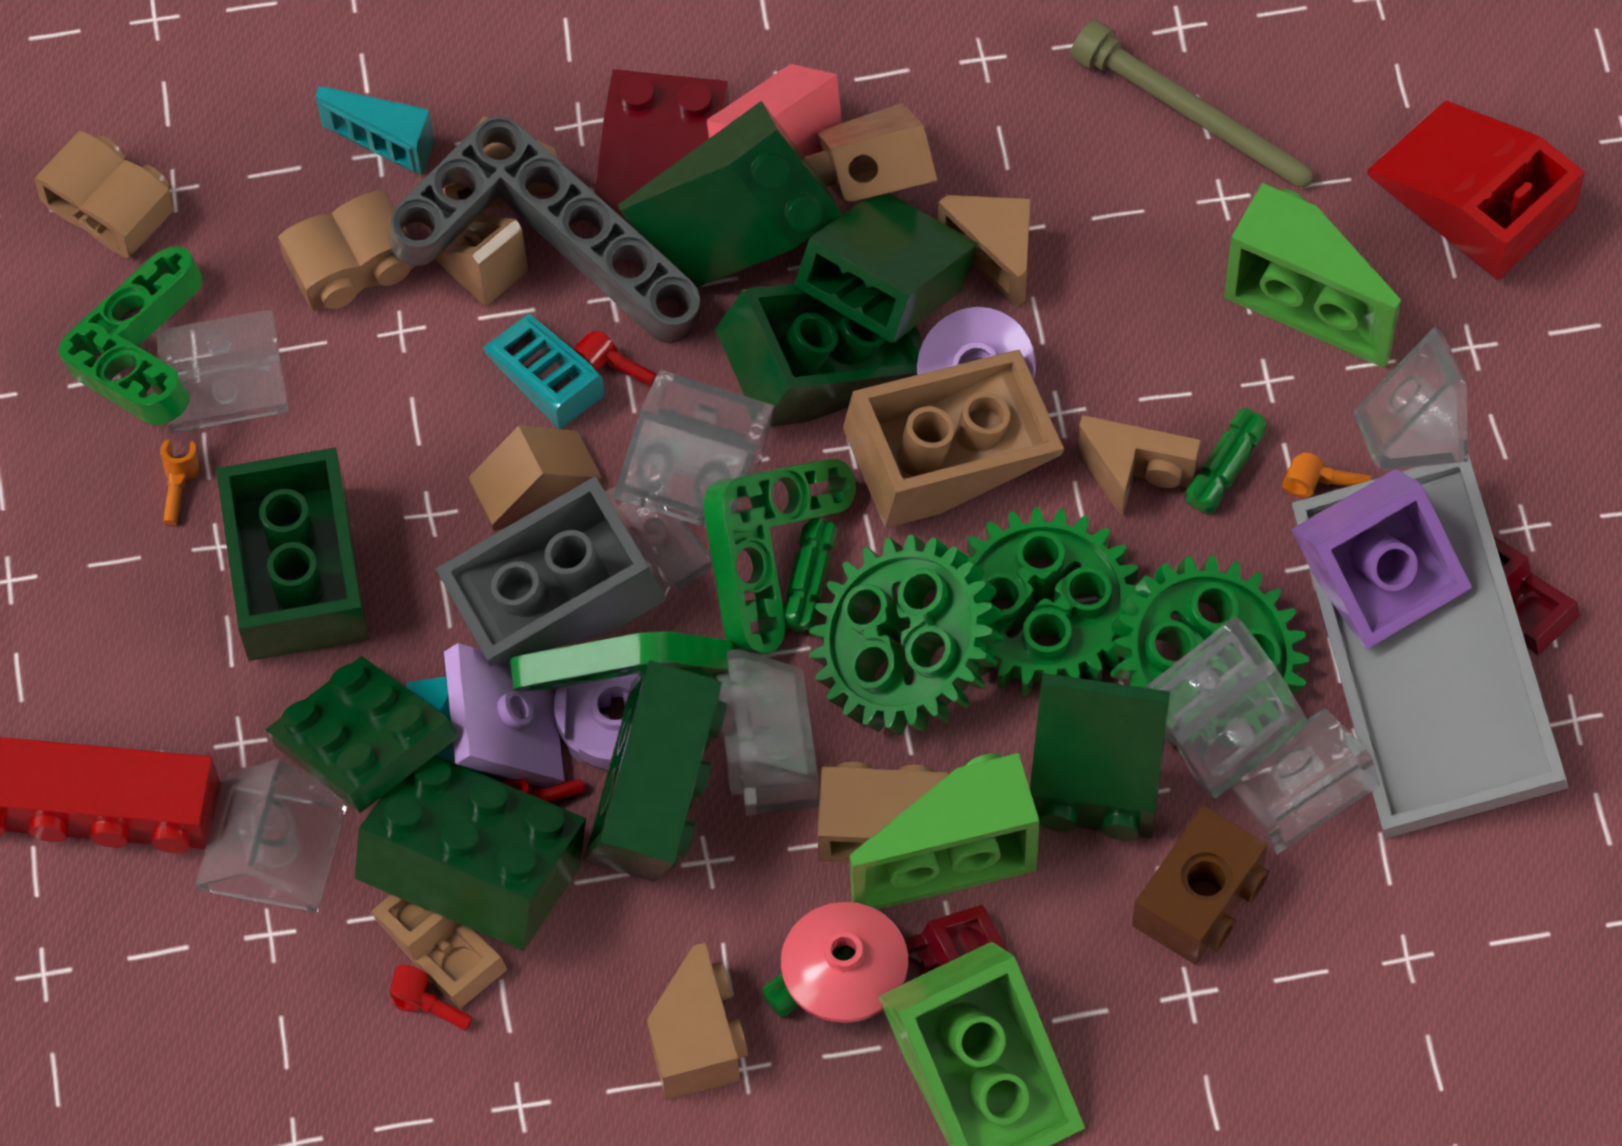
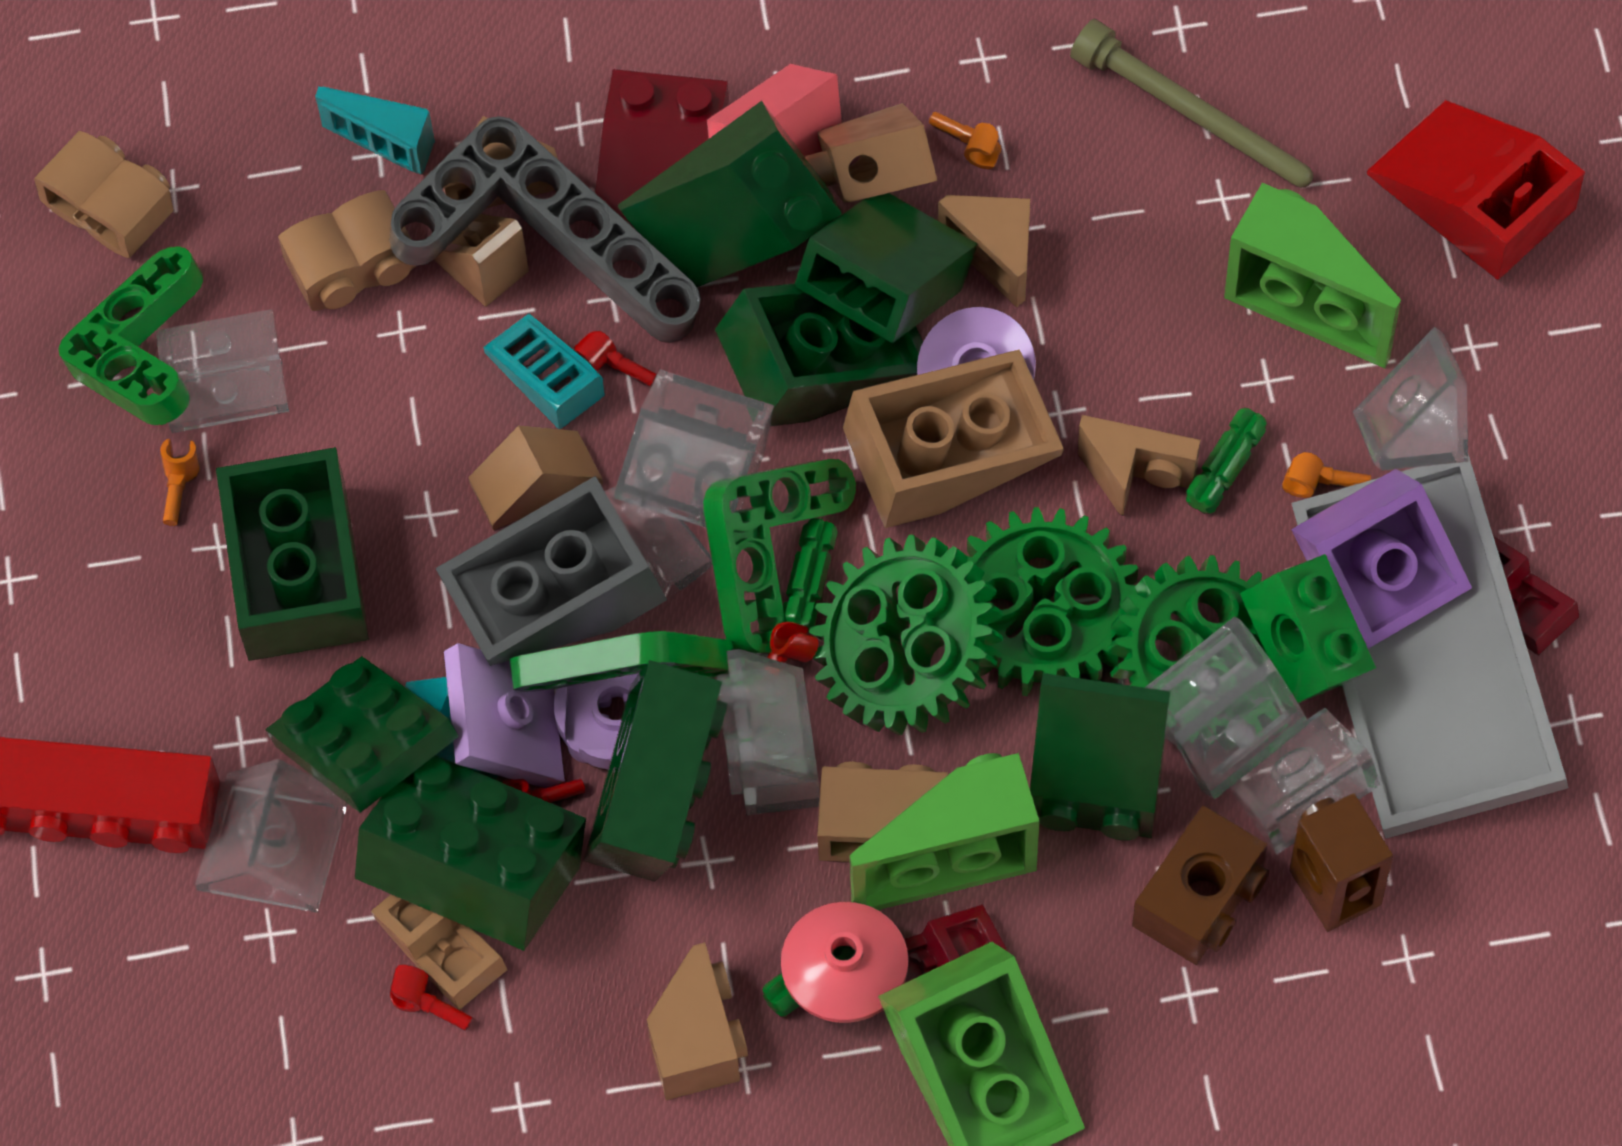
(792, 642): none -> red hand
(982, 140): none -> orange hand
(1308, 628): none -> green brick
(1340, 860): none -> reddish brown brick

